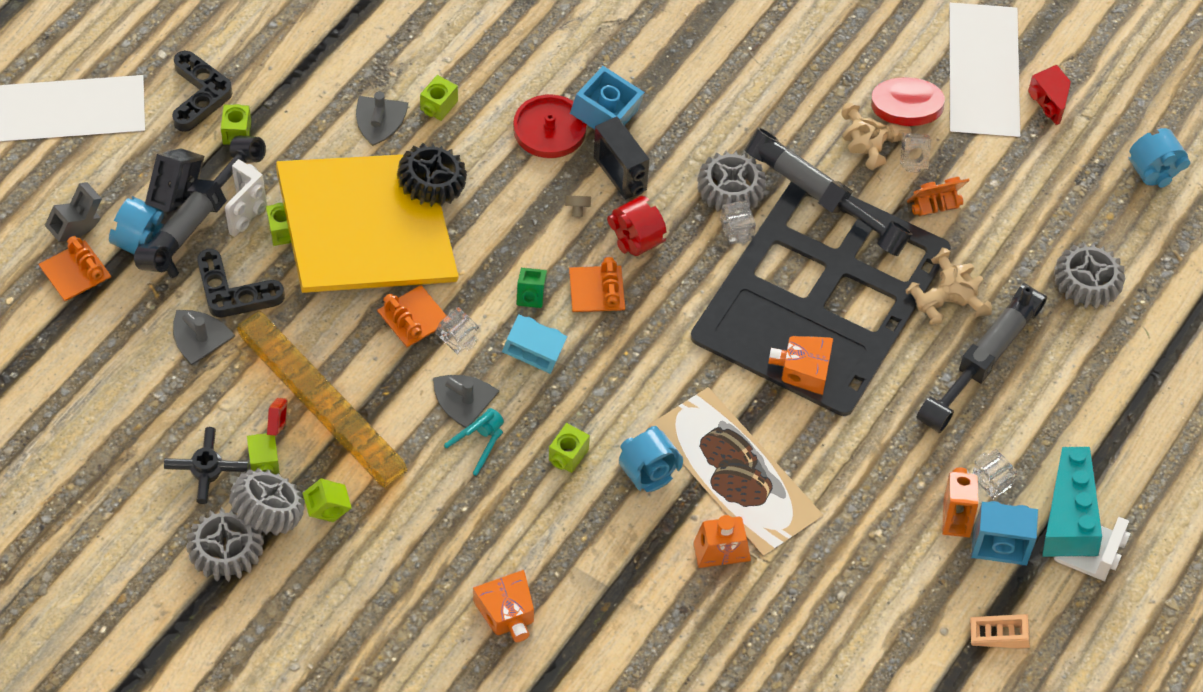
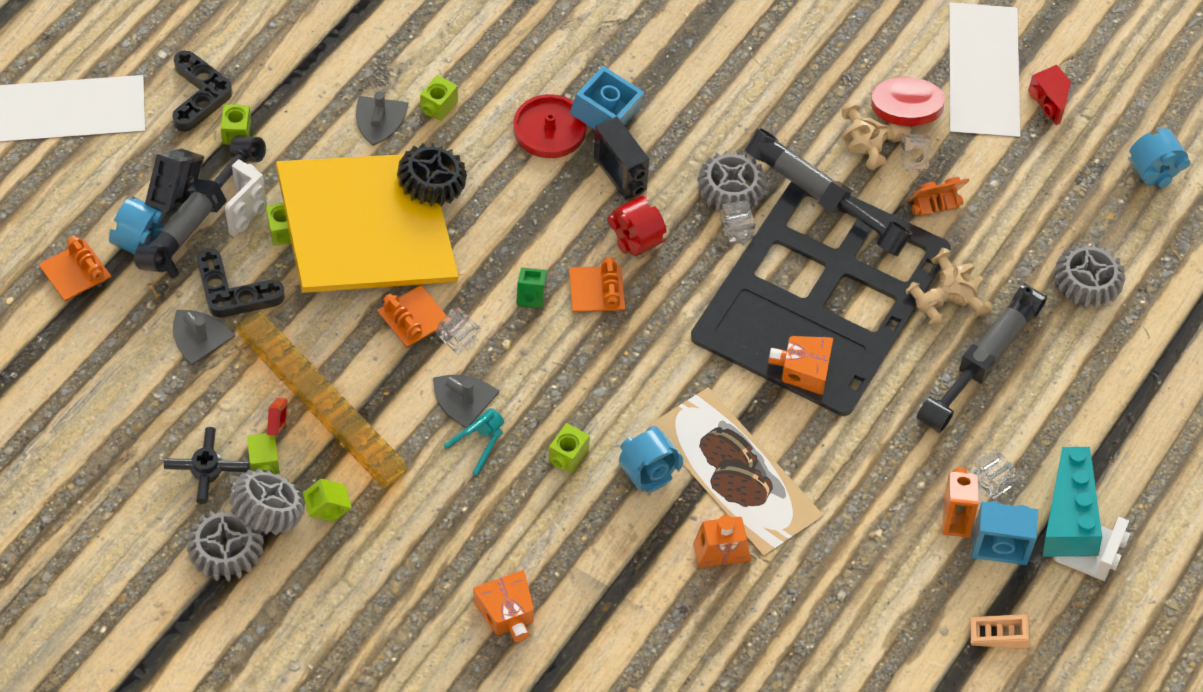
(75, 217): dark grey brick -> none
(534, 343): medium azure brick -> none
(578, 203): dark tan tile -> none

